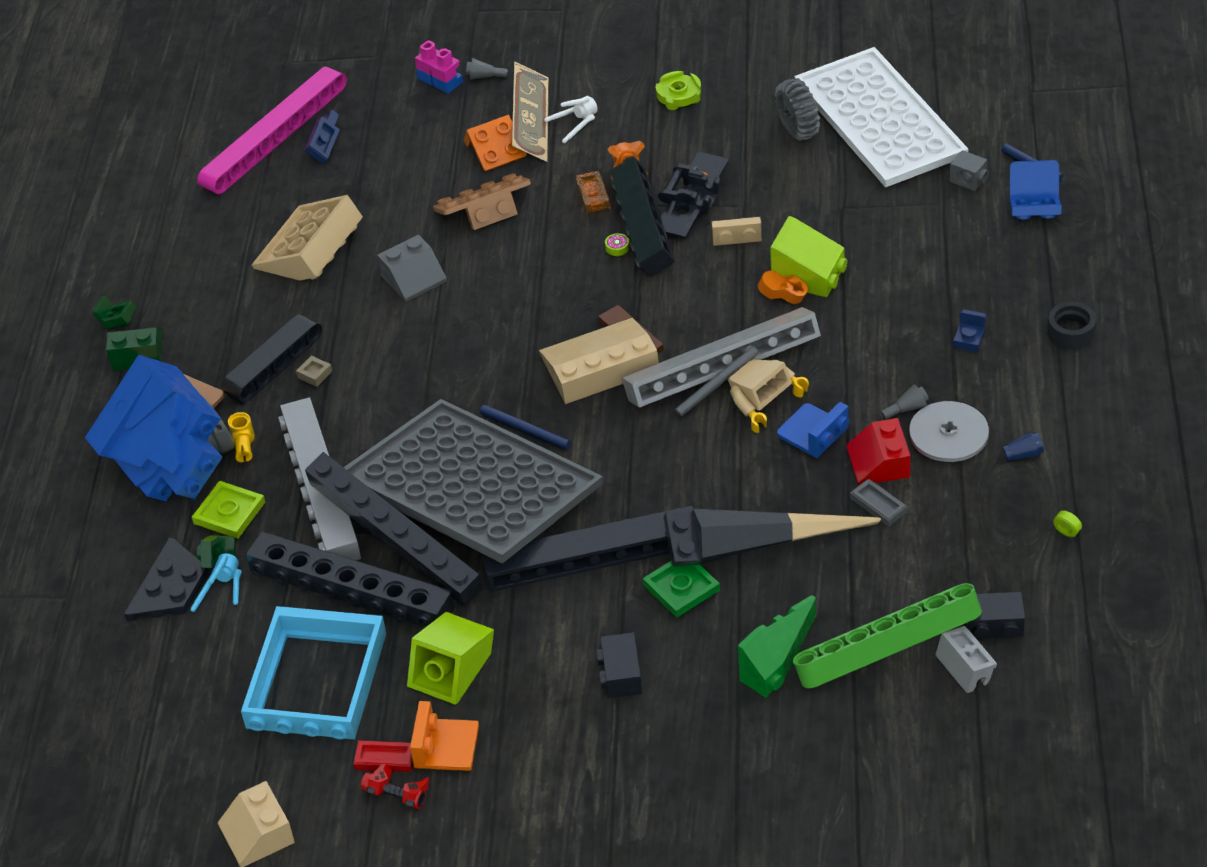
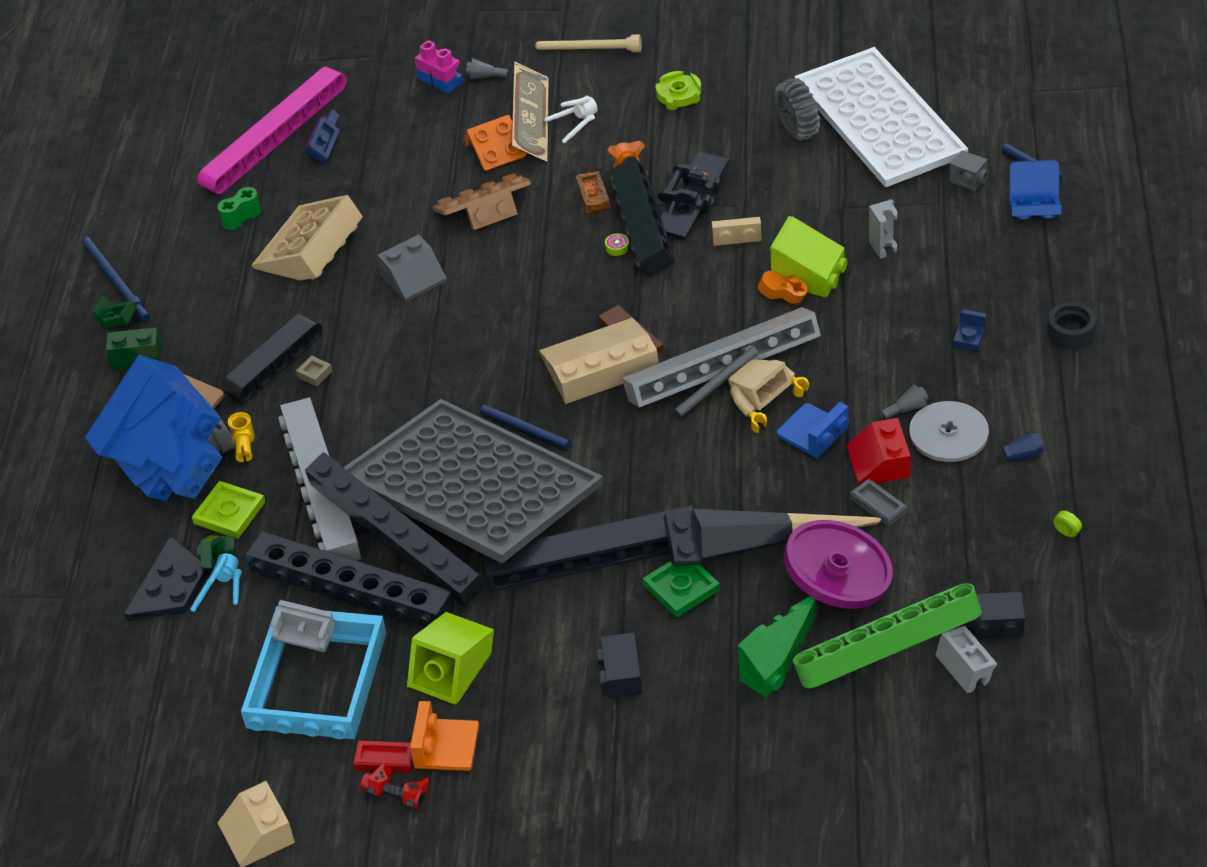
(116, 279): none -> dark blue bar
(239, 208): none -> green axle
(302, 626): none -> light grey hinge
(630, 43): none -> tan piece
(838, 564): none -> magenta dish
(881, 227): none -> light grey hinge

